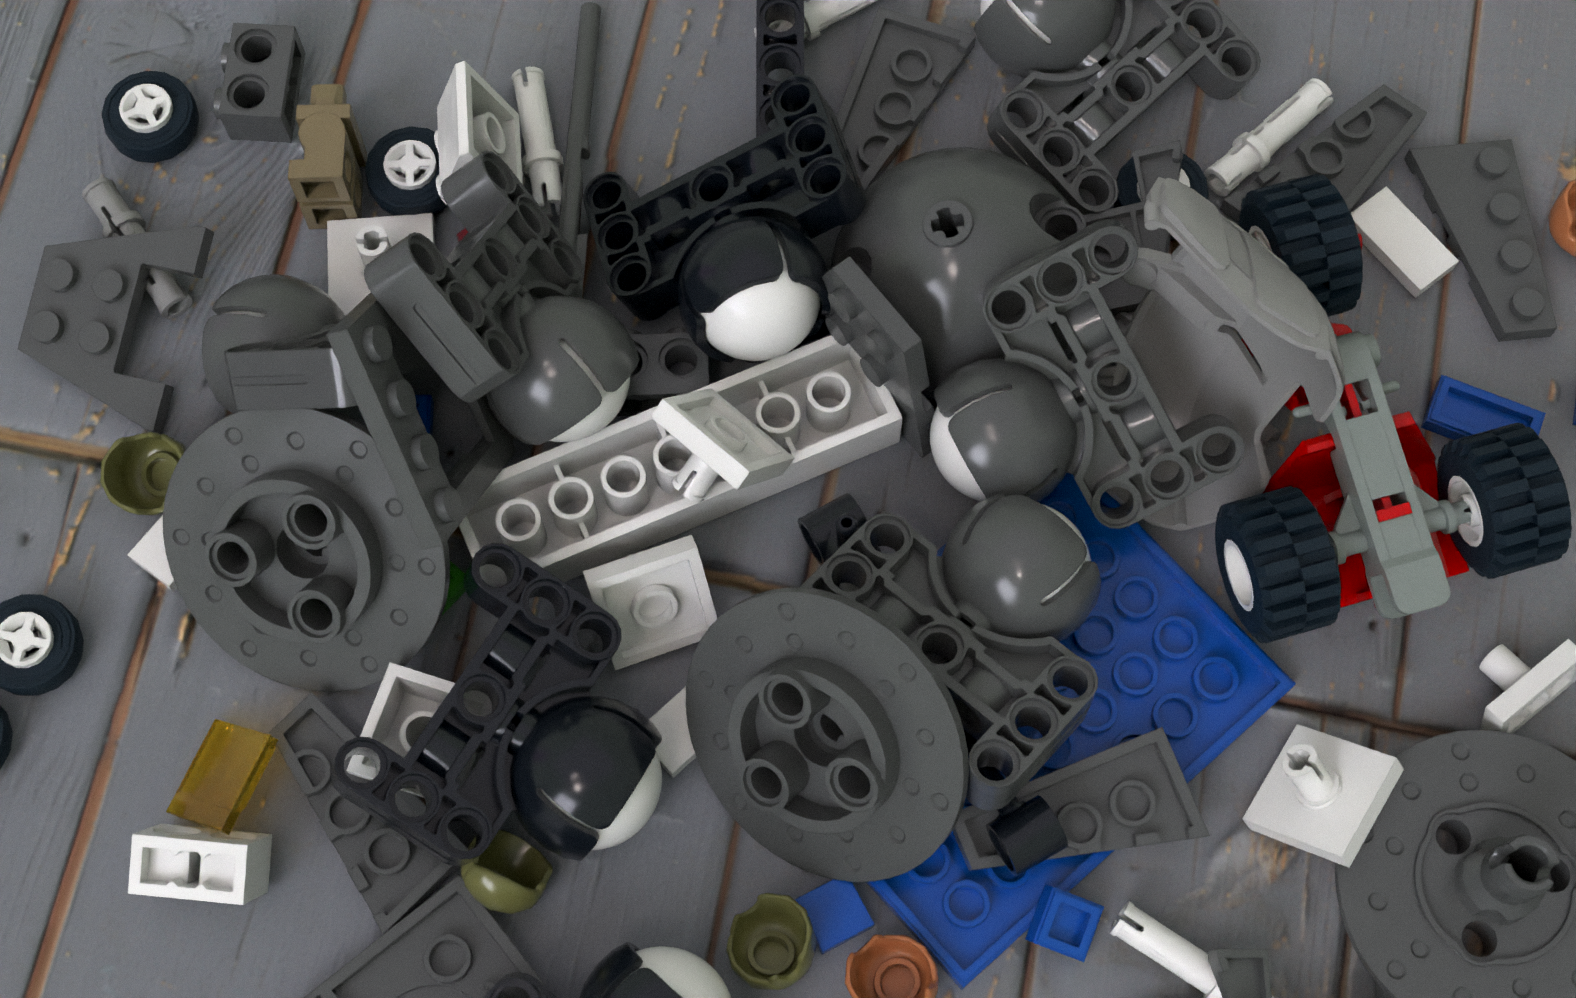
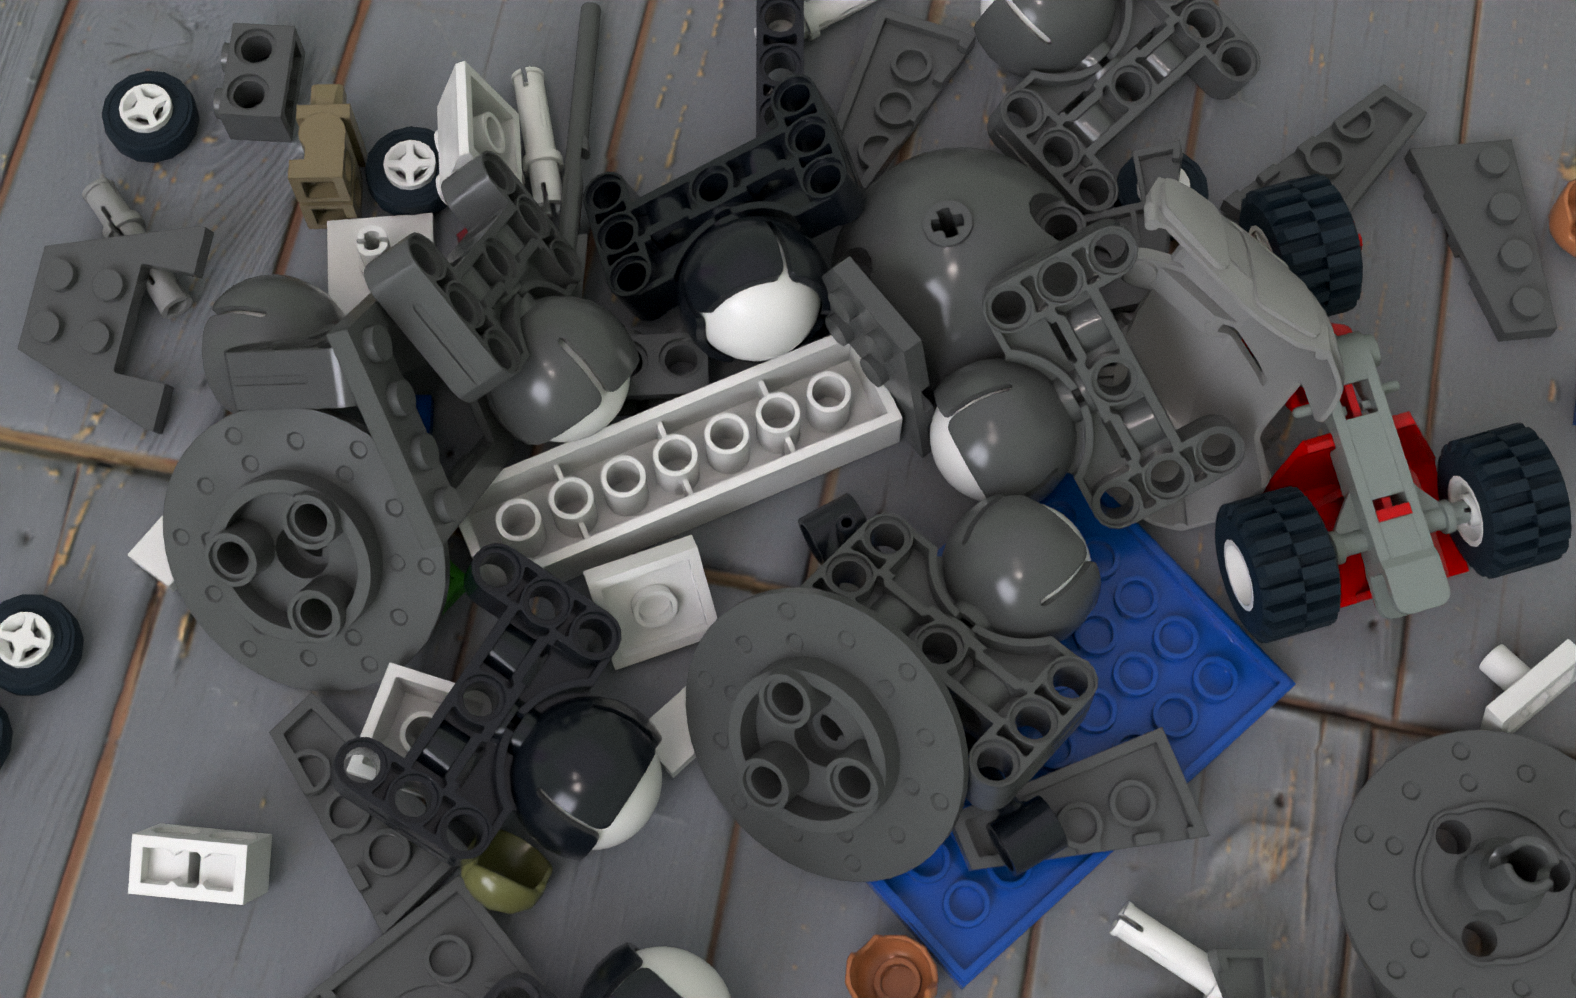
(139, 471): olive hair -> none
(222, 776): clear yellow piece -> none
(720, 444): white tile -> none
(772, 943): olive hair -> none
(835, 913): blue tile -> none
(1064, 923): blue tile -> none
(1254, 149): white pin -> none
(1323, 794): white tile -> none
(1402, 242): white tile -> none
(1465, 410): blue tile -> none

